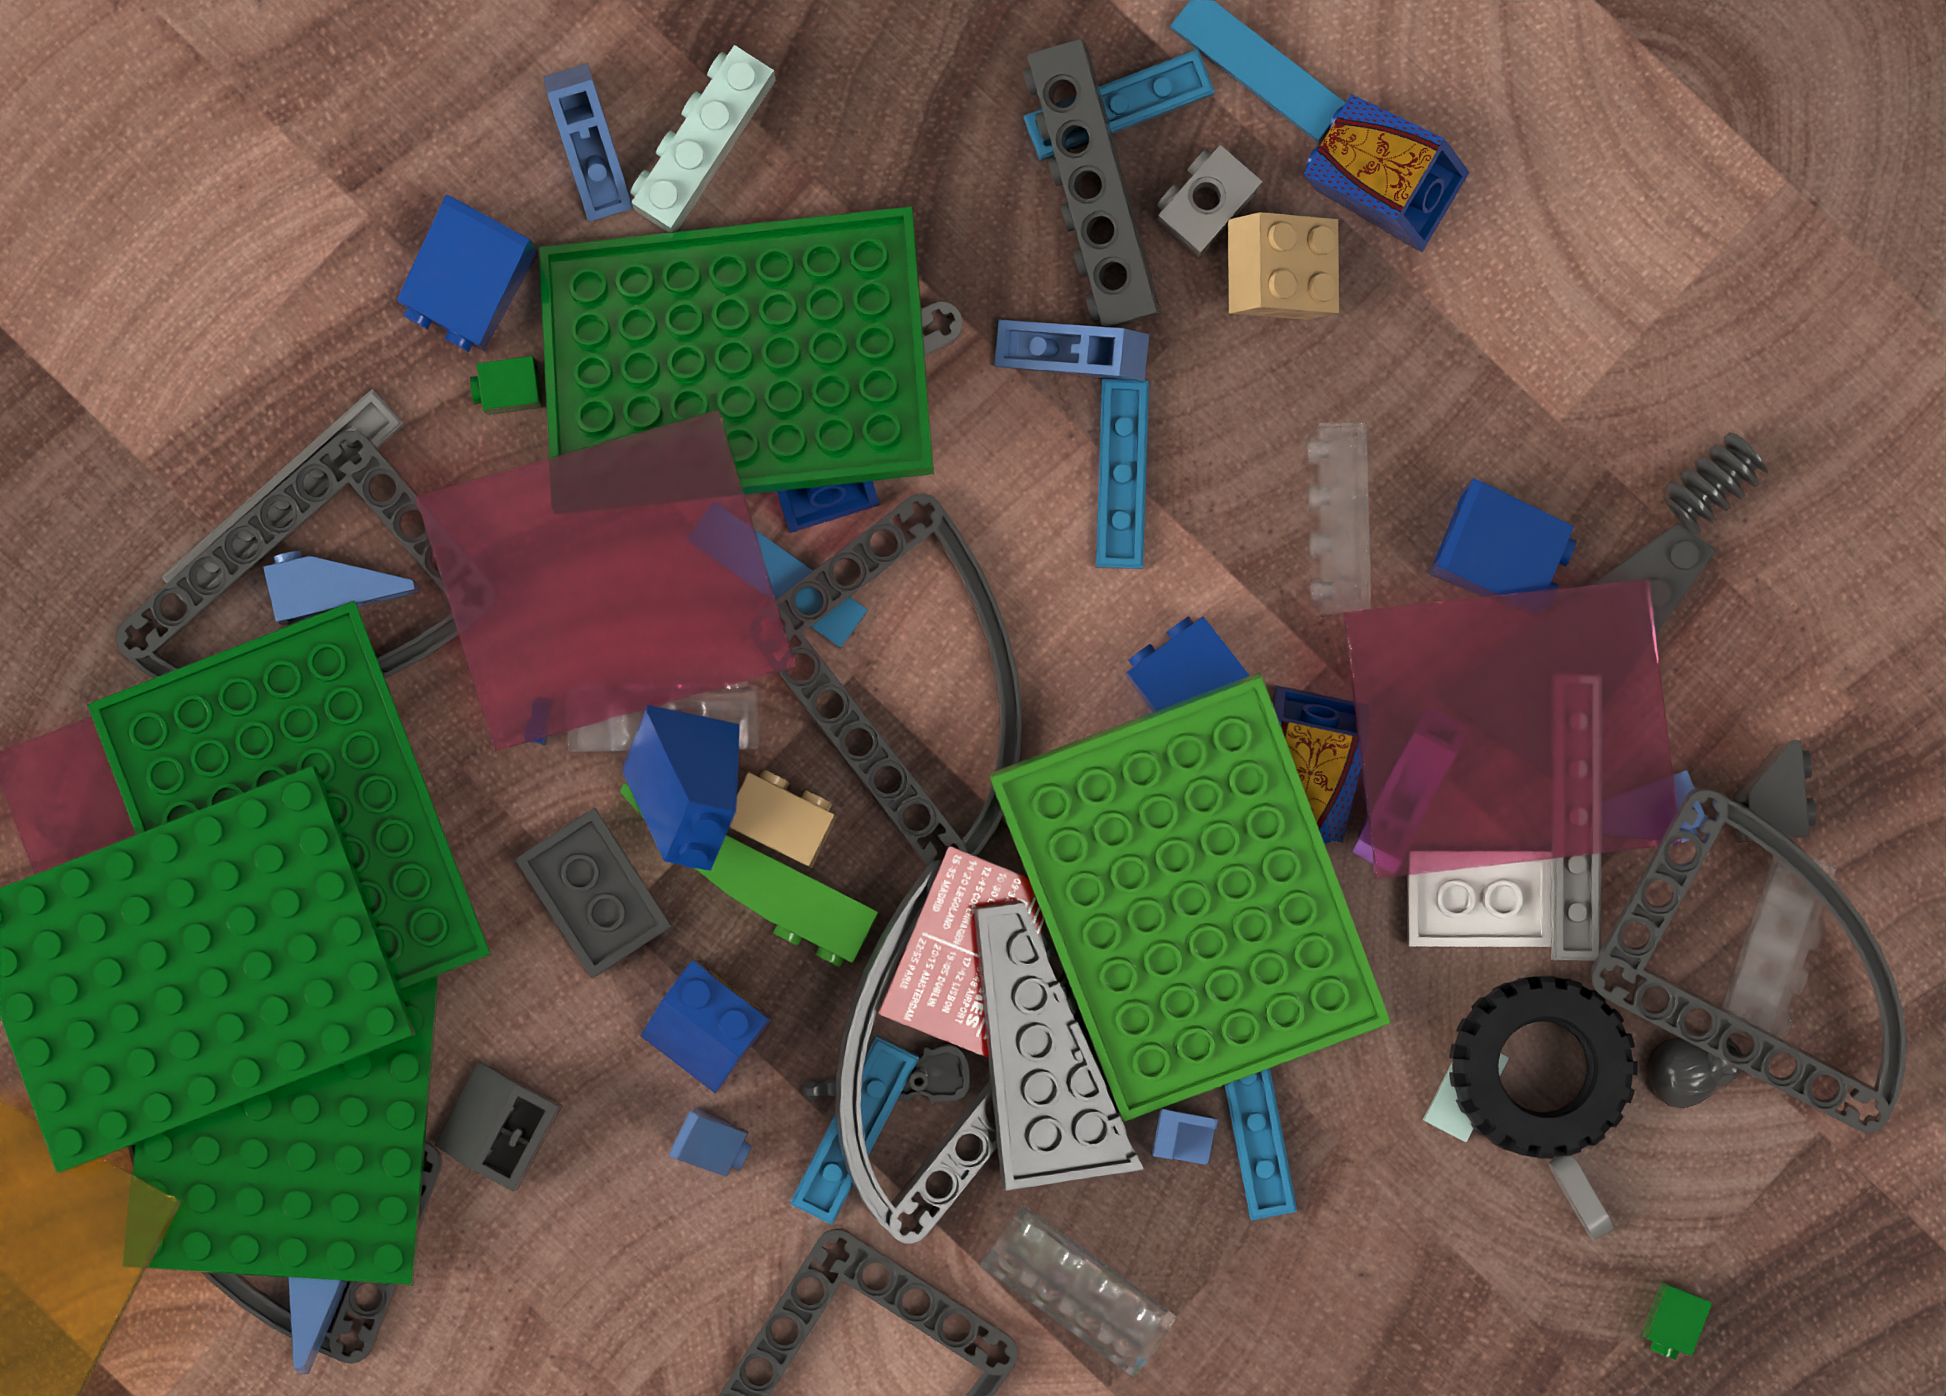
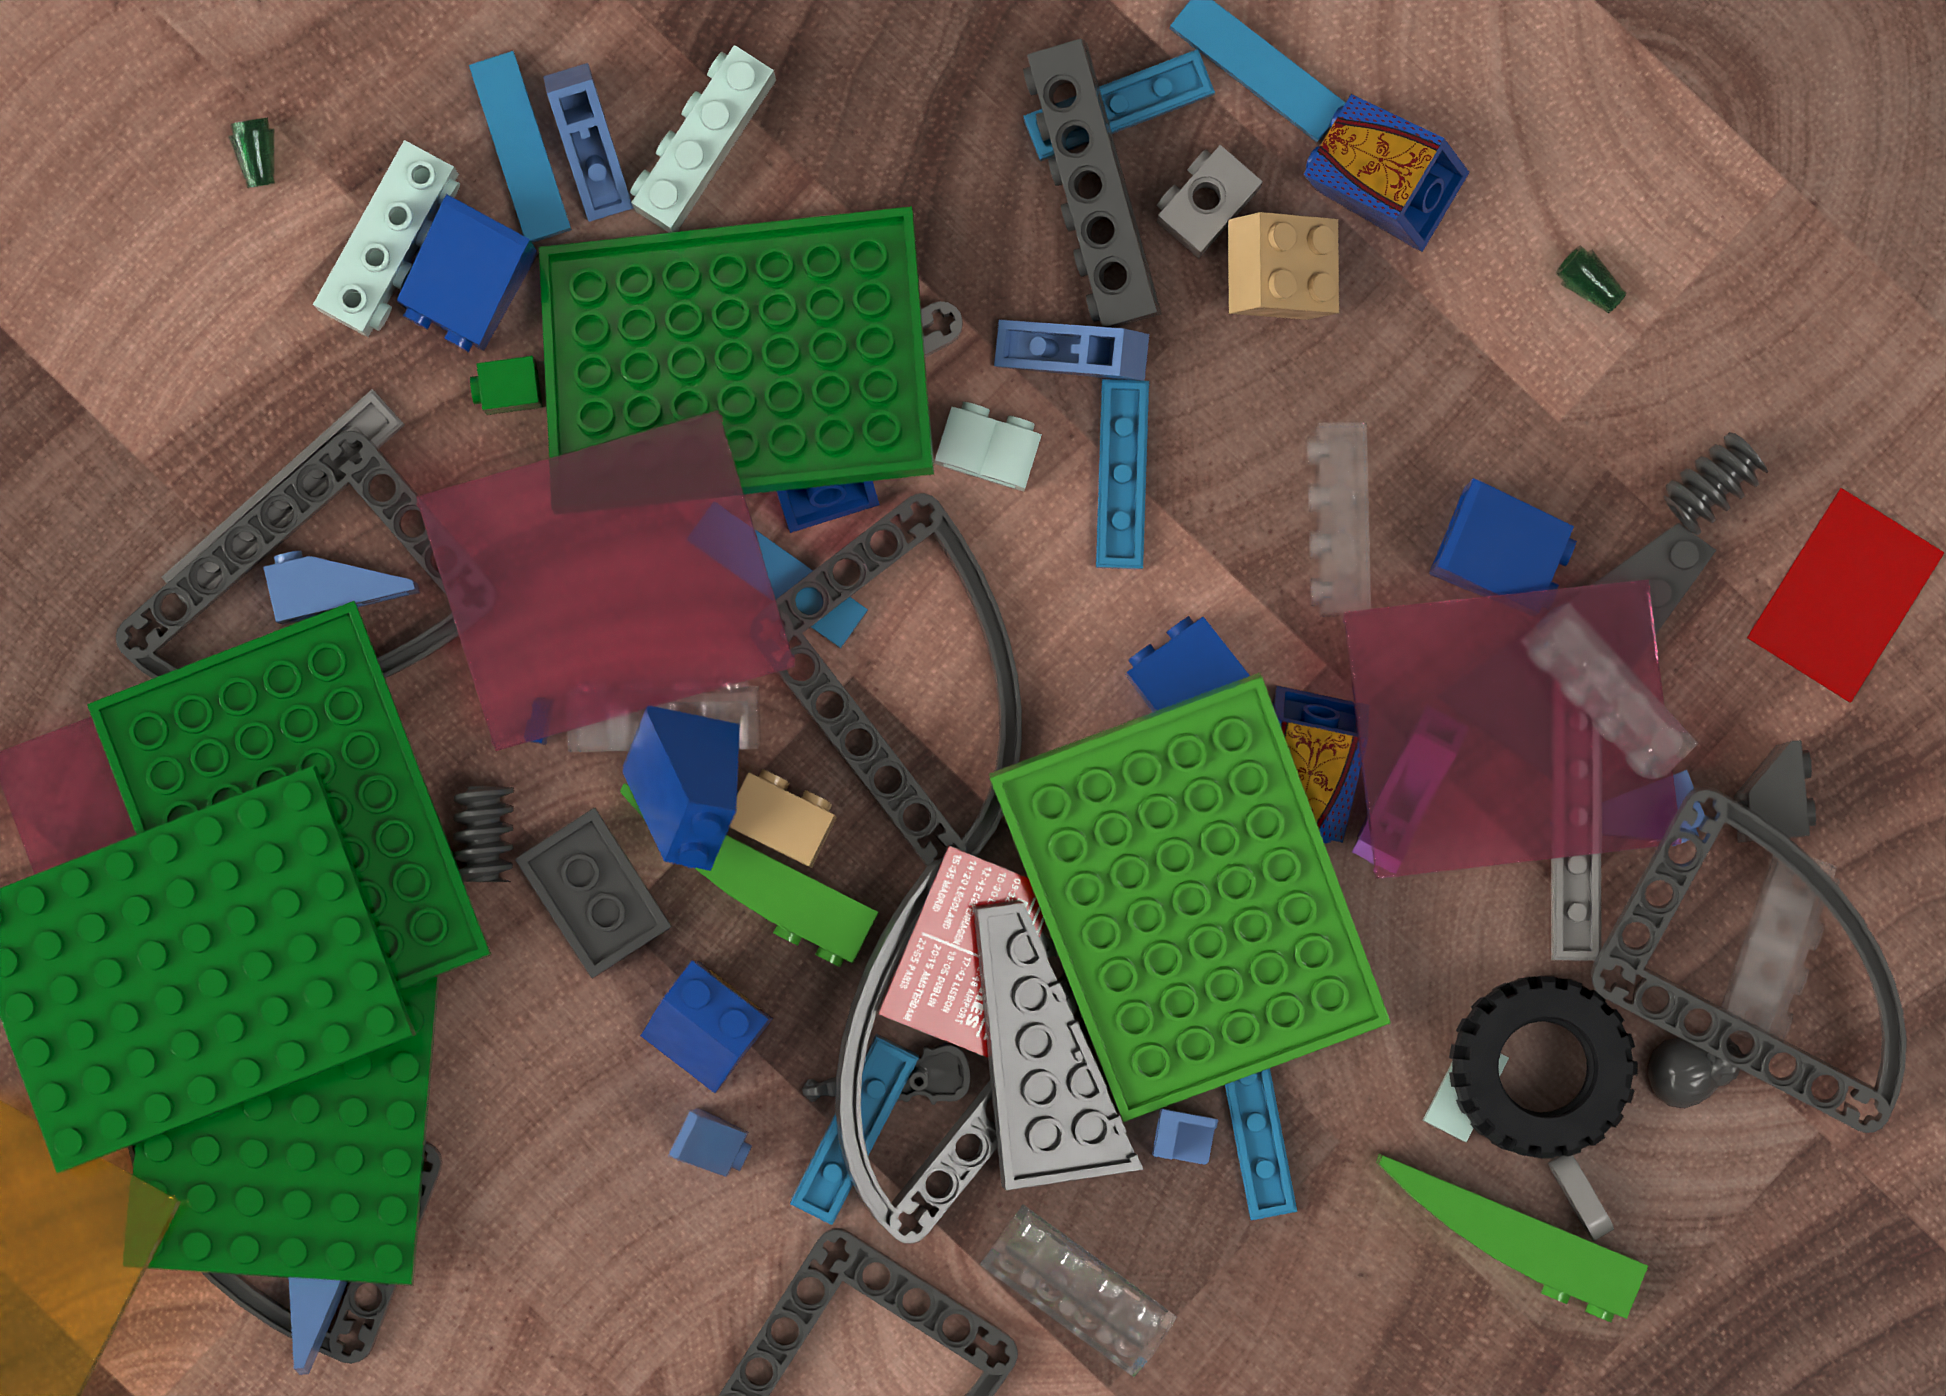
(254, 149): none -> clear green cone
(386, 240): none -> light aqua brick
(483, 833): none -> dark grey piece
(498, 1126): dark grey slope -> none
(520, 147): none -> dark azure tile
(988, 447): none -> light aqua brick
(1481, 906): white plate -> none
(1532, 1247): none -> bright green slope
(1590, 279): none -> clear green cone
(1608, 692): none -> clear brick
(1675, 1321): green brick -> none
(1845, 595): none -> red sticker

